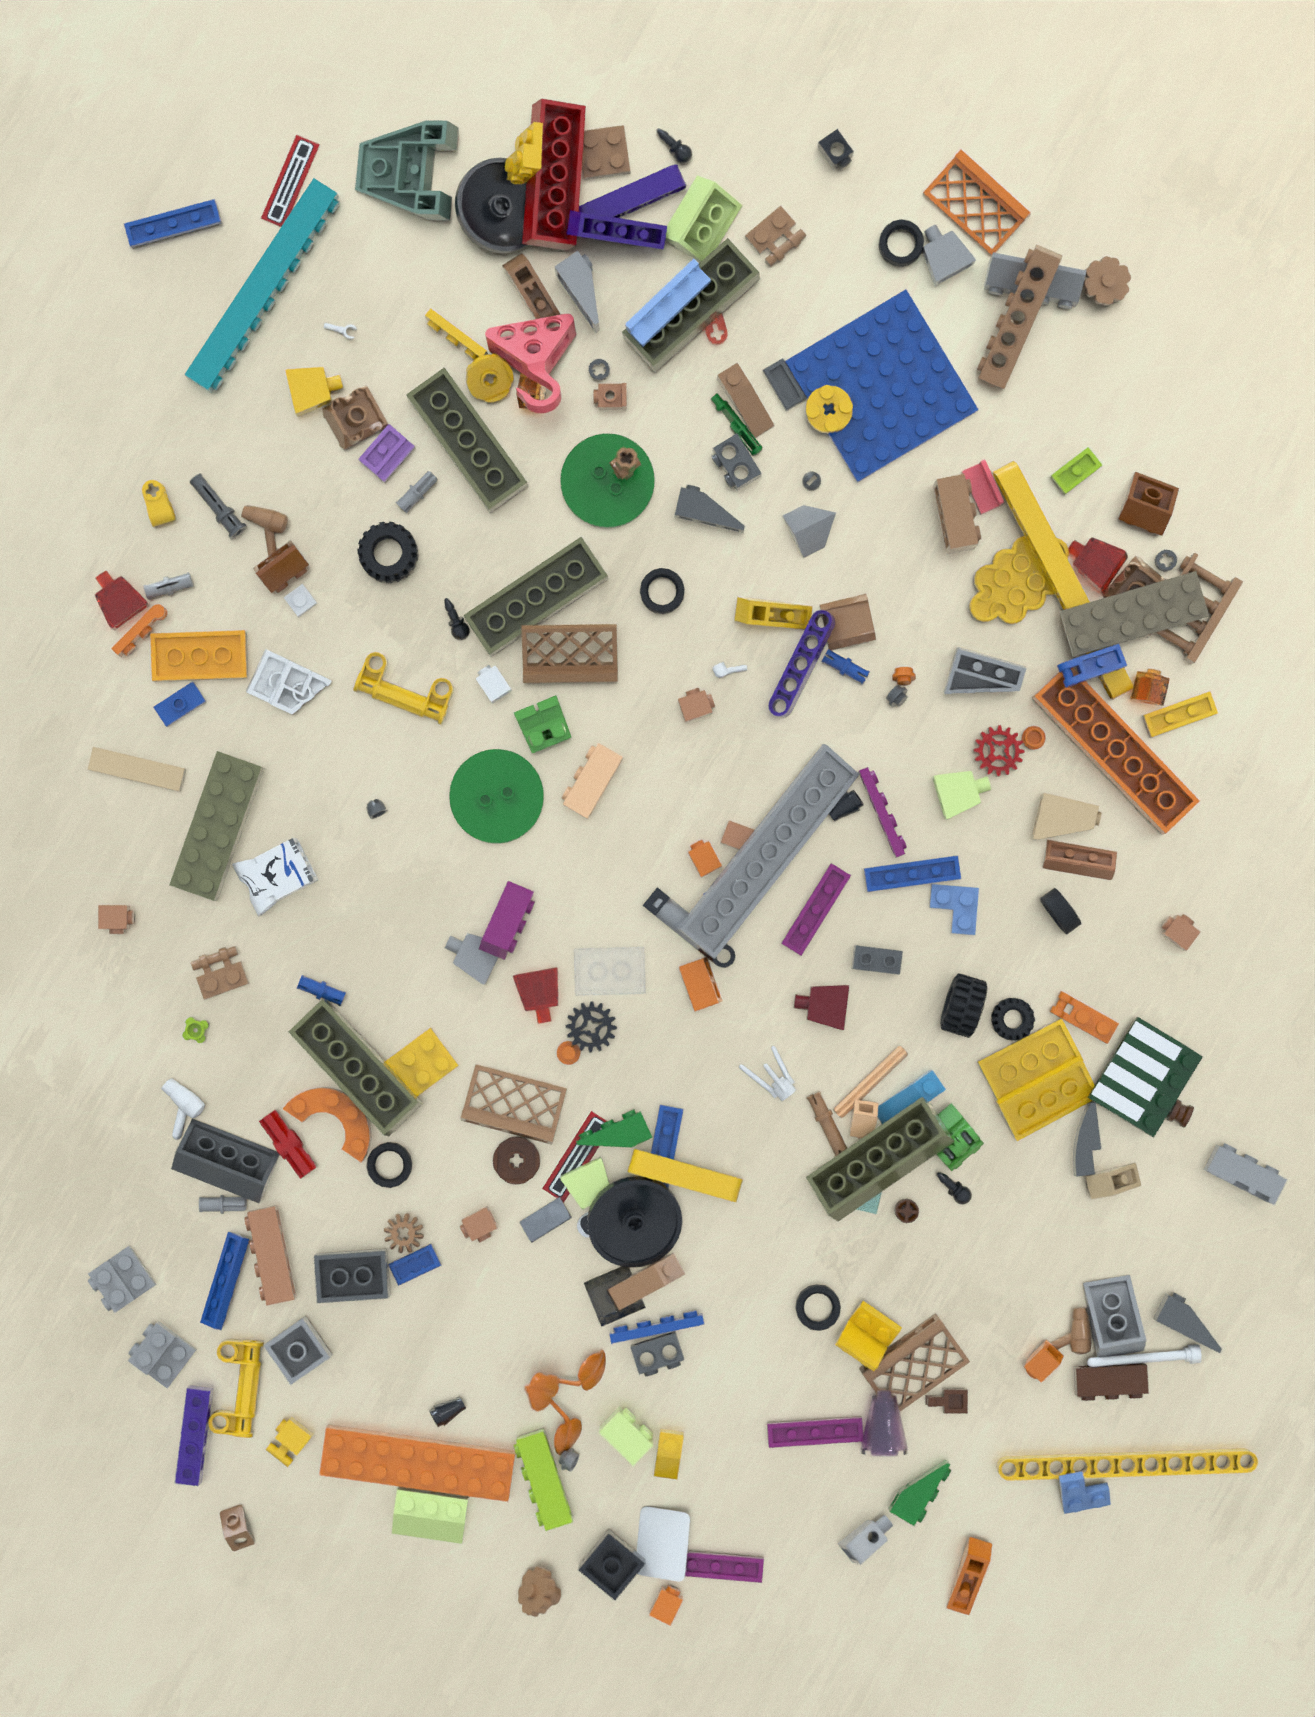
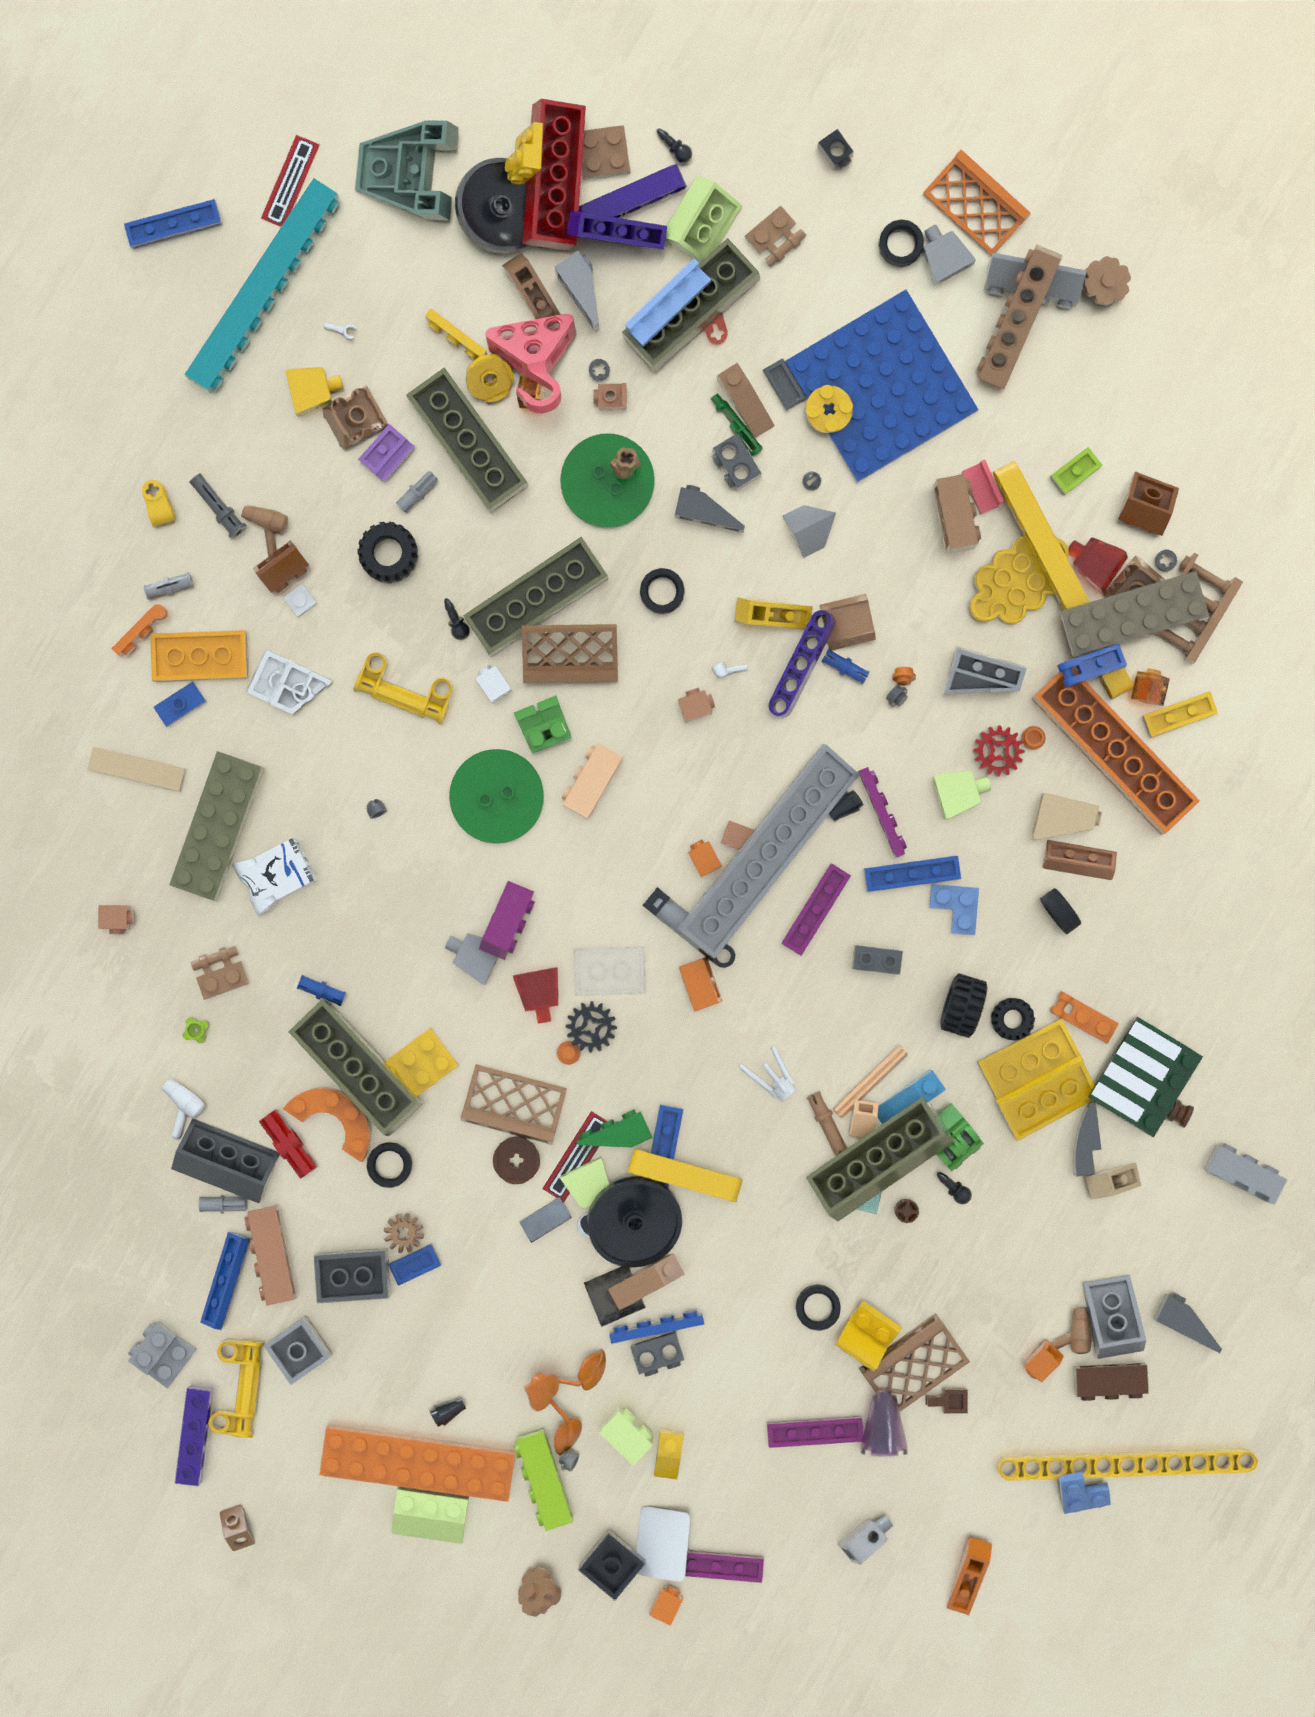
(118, 600): clear red torso -> none
(121, 1279): light grey plate -> none
(292, 1437): yellow brick -> none
(479, 1225): nougat brick -> none
(825, 1005): dark red torso -> none
(914, 1496): green slope -> none
(1180, 931): nougat brick -> none
(1190, 1354): white piece -> none

